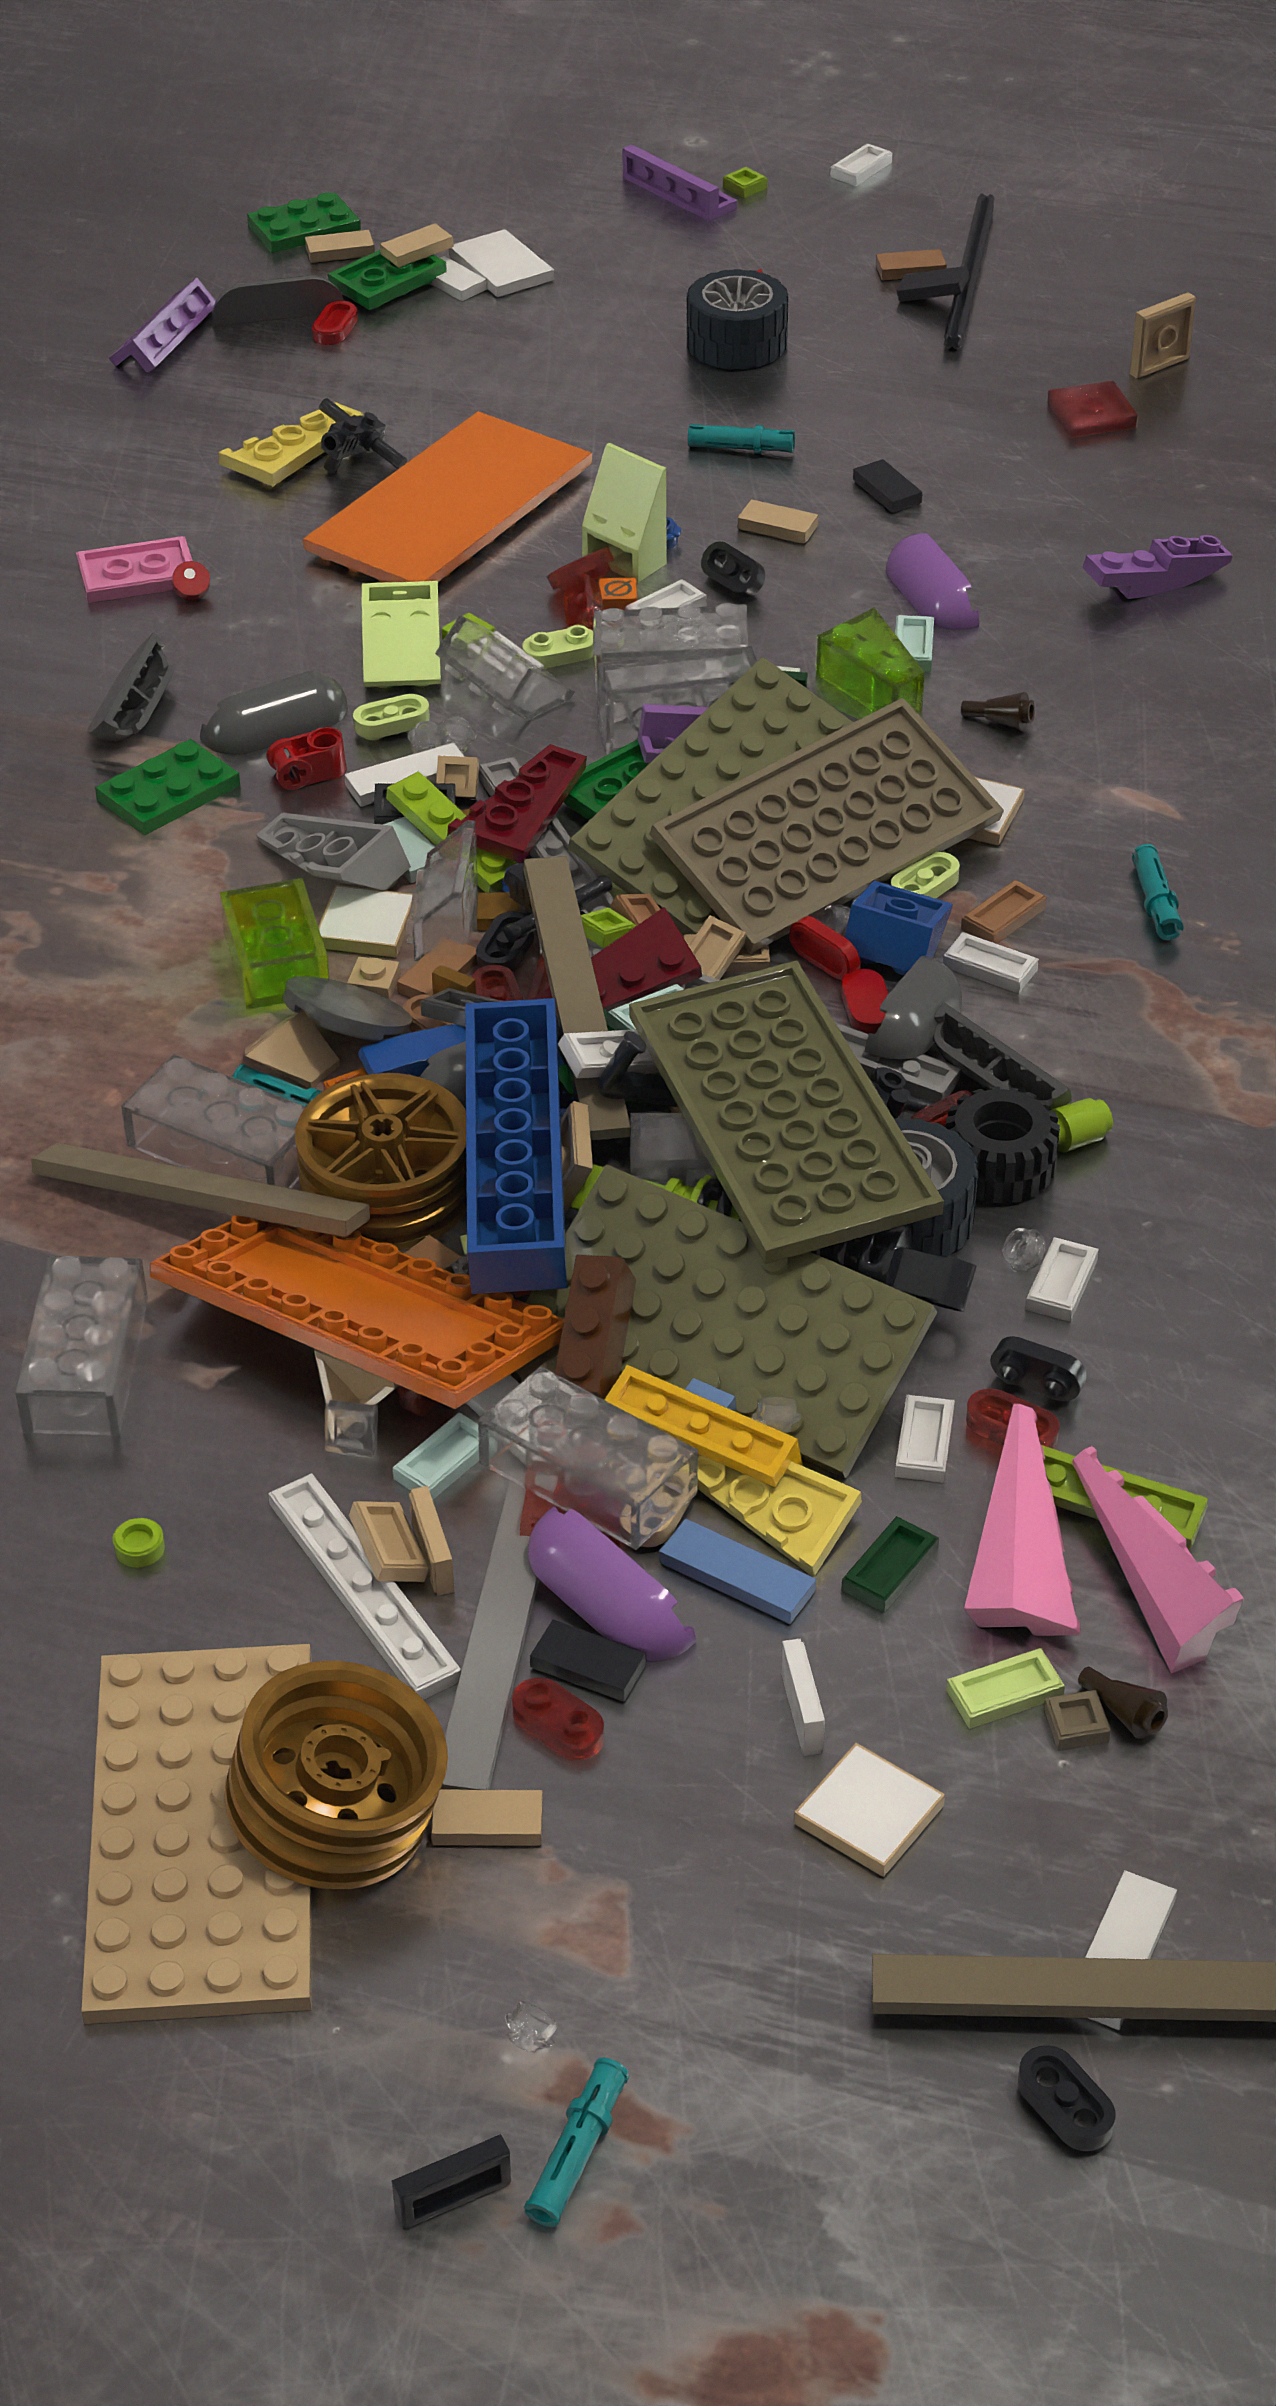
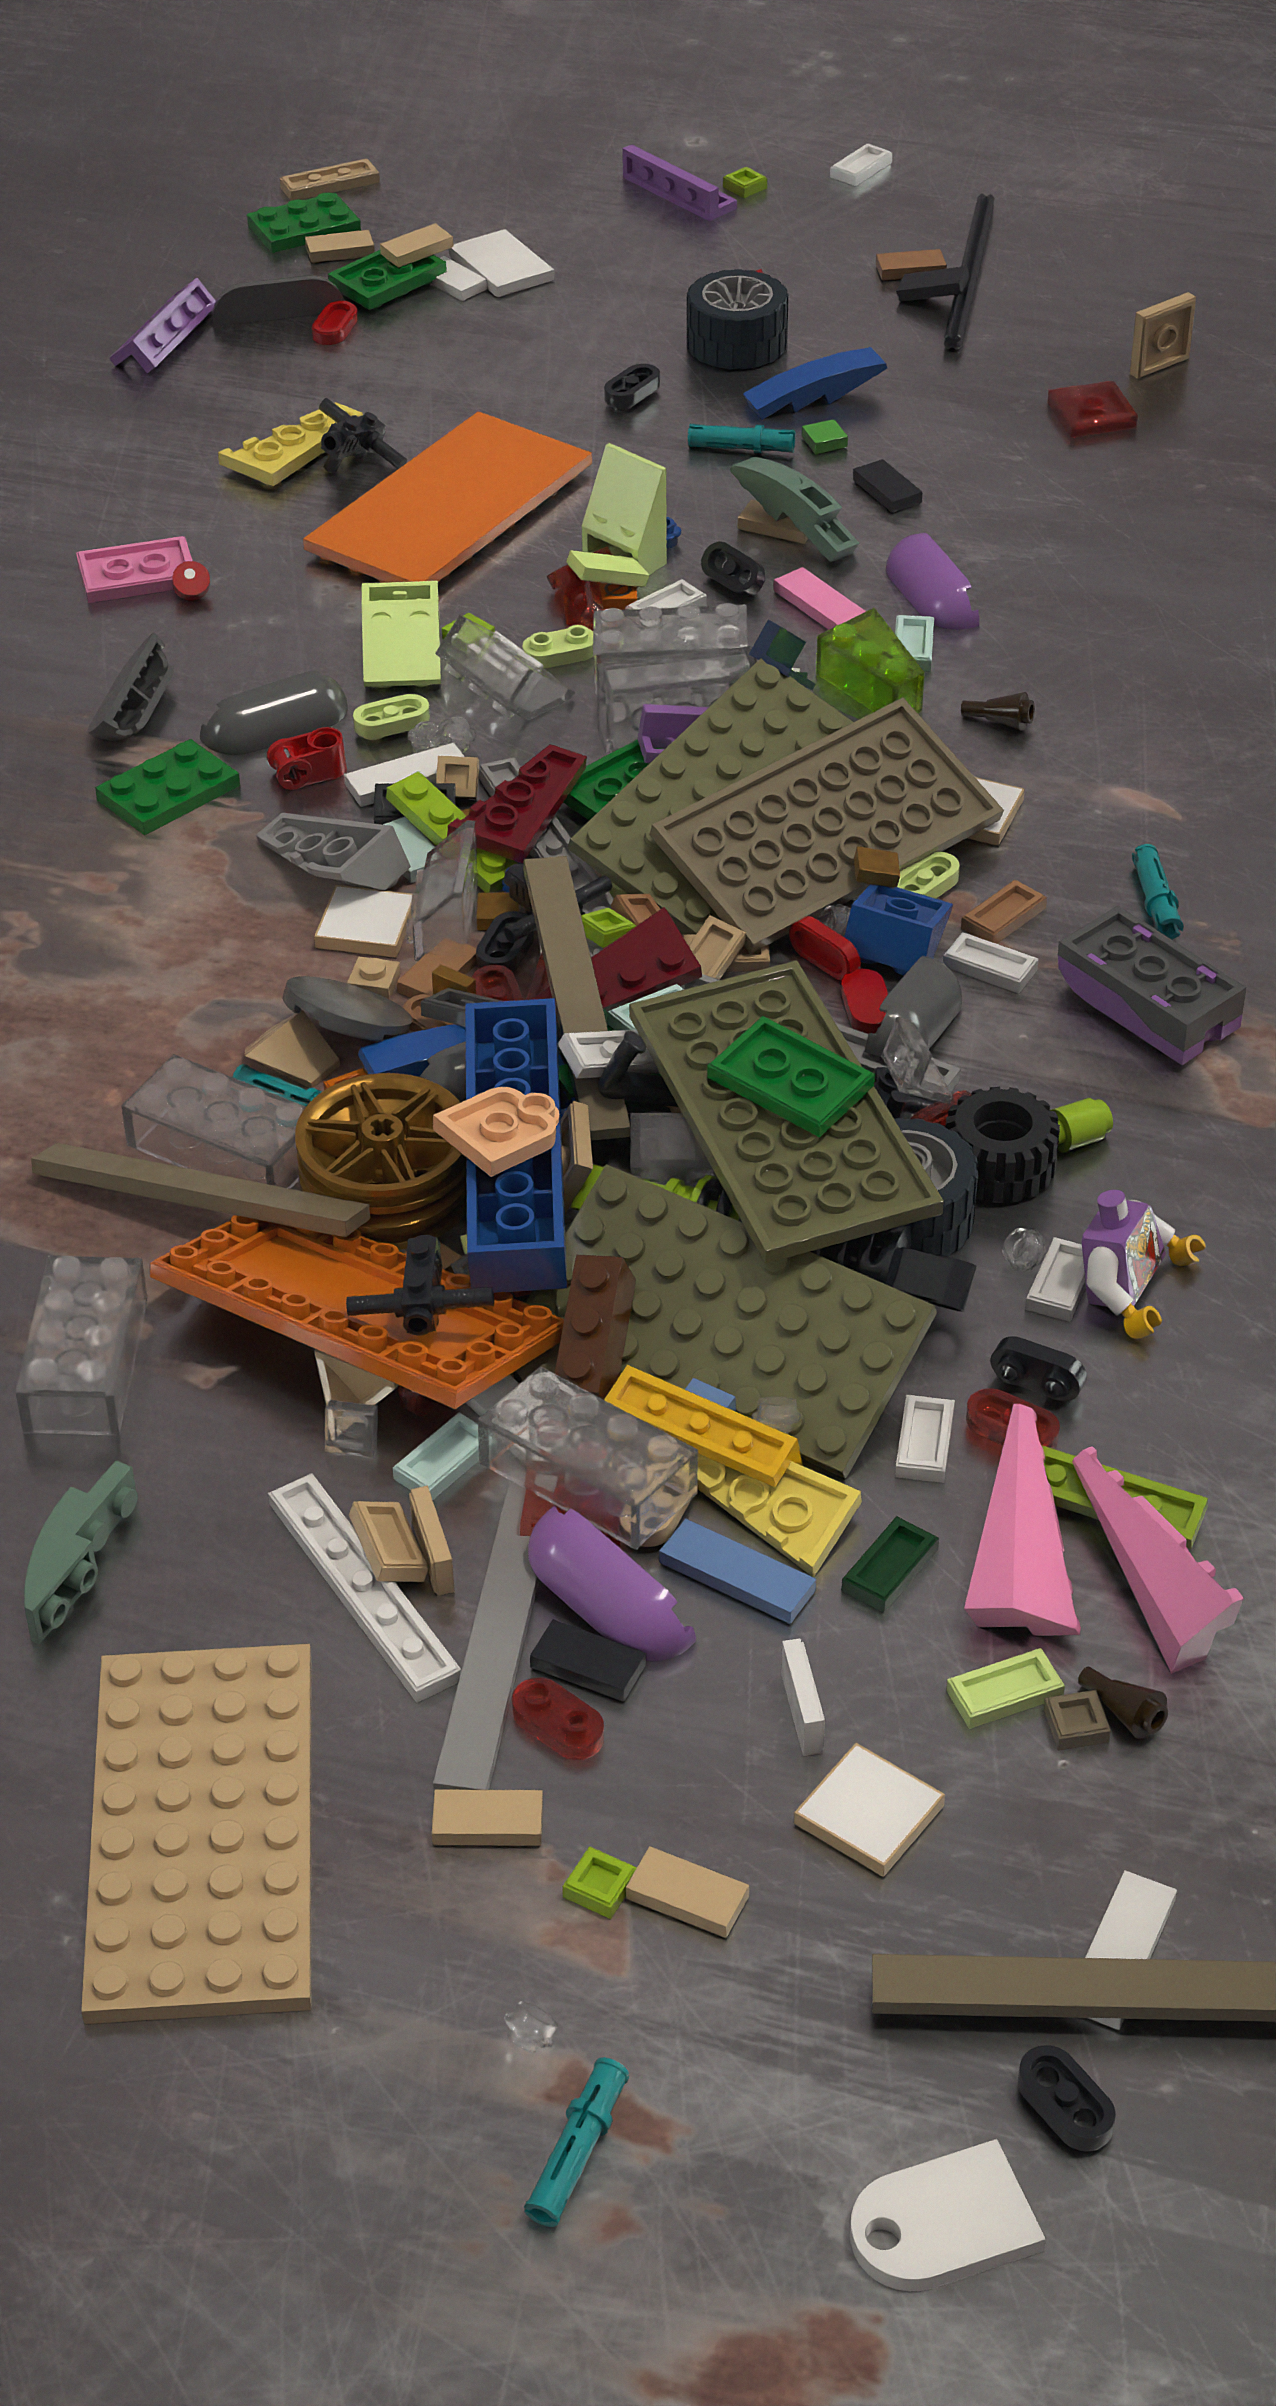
(64, 1556): none -> sand green slope
(138, 1542): lime tile -> none
(272, 939): clear neon green brick -> none
(329, 179): none -> tan tile
(335, 1774): pearl gold wheel -> none
(422, 1292): none -> black piece
(451, 2181): black tile -> none
(500, 1127): none -> light nougat plate
(598, 1882): none -> lime tile
(607, 568): none -> yellowish green tile
(631, 386): none -> black plate
(687, 1892): none -> tan tile
(781, 650): none -> panel
(791, 1076): none -> green tile
(795, 496): none -> sand green slope
(816, 598): none -> bright pink tile
(824, 377): none -> blue slope
(824, 436): none -> bright green tile
(876, 867): none -> pearl gold tile
(911, 1063): none -> clear panel
(949, 2219): none -> white tile
(992, 1061): dark grey brick -> none
(1123, 1254): none -> torso
(1151, 984): none -> dark grey piece
(1164, 568): medium lavender slope -> none

